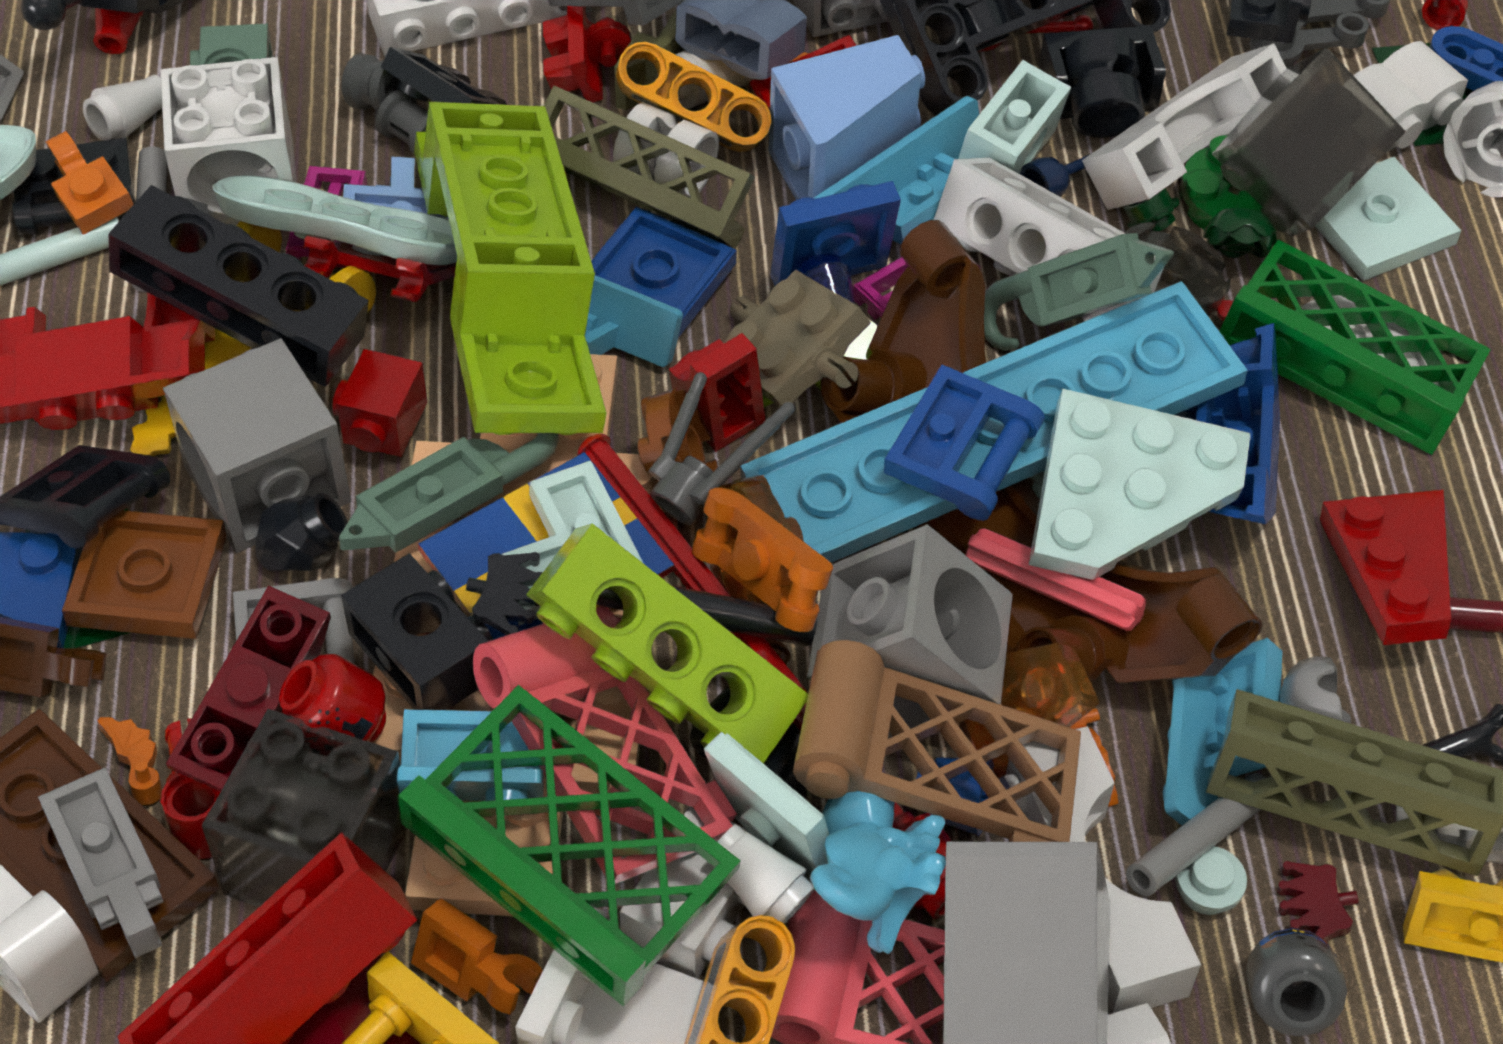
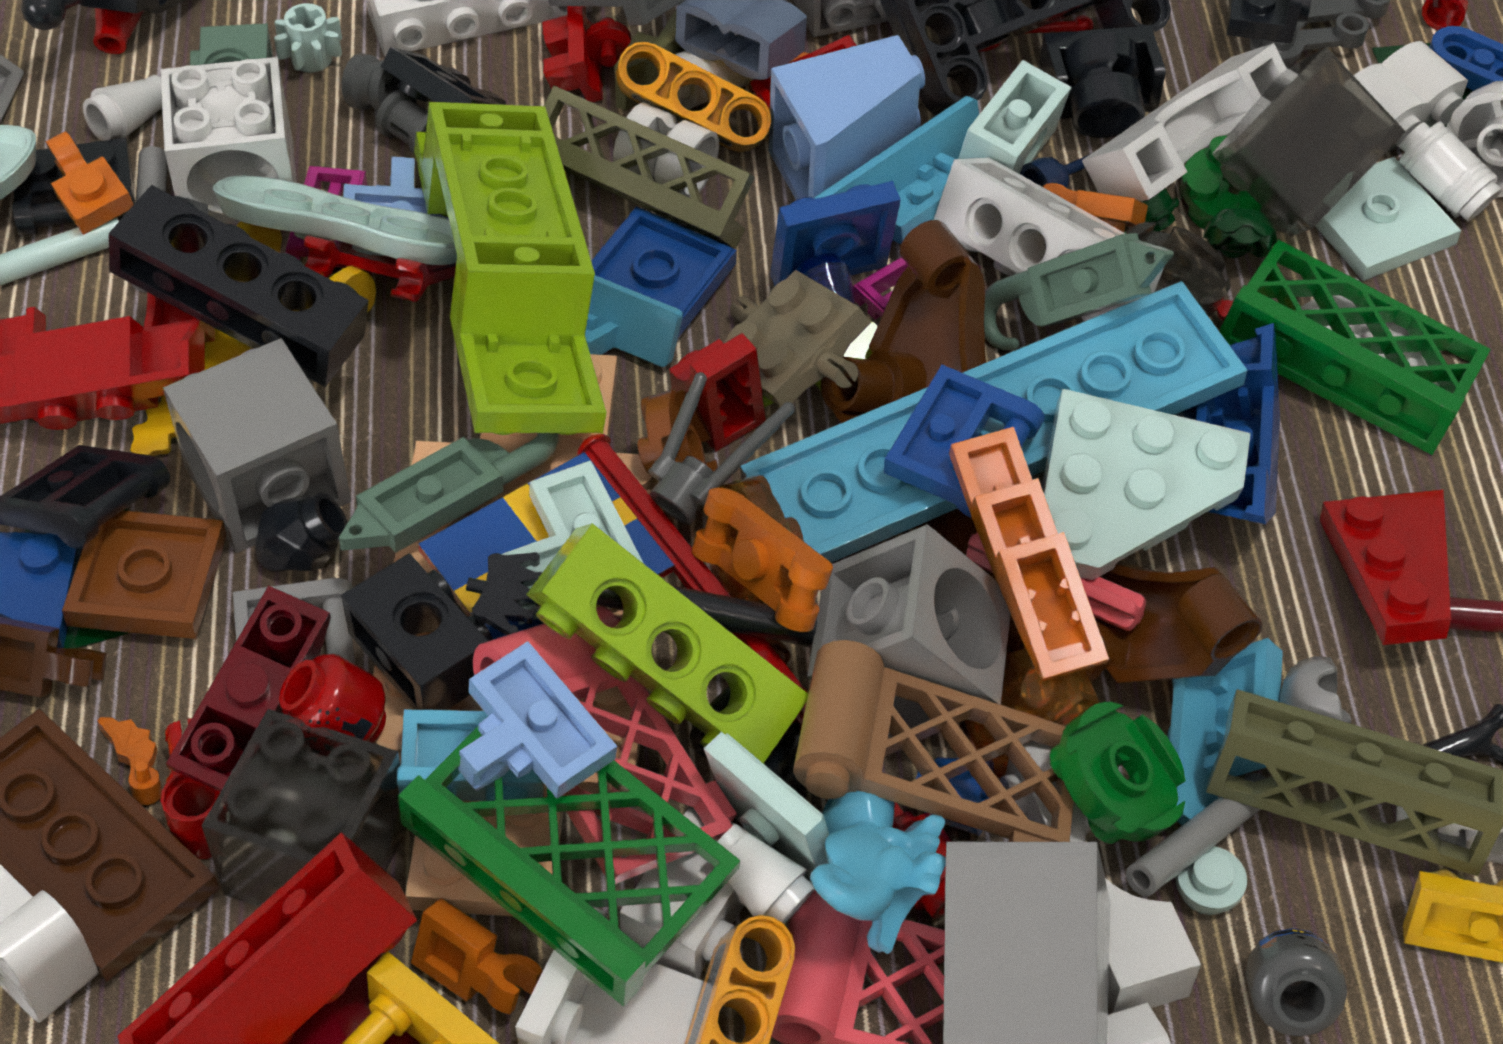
(106, 857): light grey hinge -> none
(308, 38): none -> light aqua gear
(381, 402): red brick -> none
(532, 727): none -> light blue hinge
(1028, 555): none -> orange slope
(1089, 763): none -> green plate
(1112, 209): none -> orange plate
(1316, 900): dark red piece -> none
(1449, 170): none -> white head

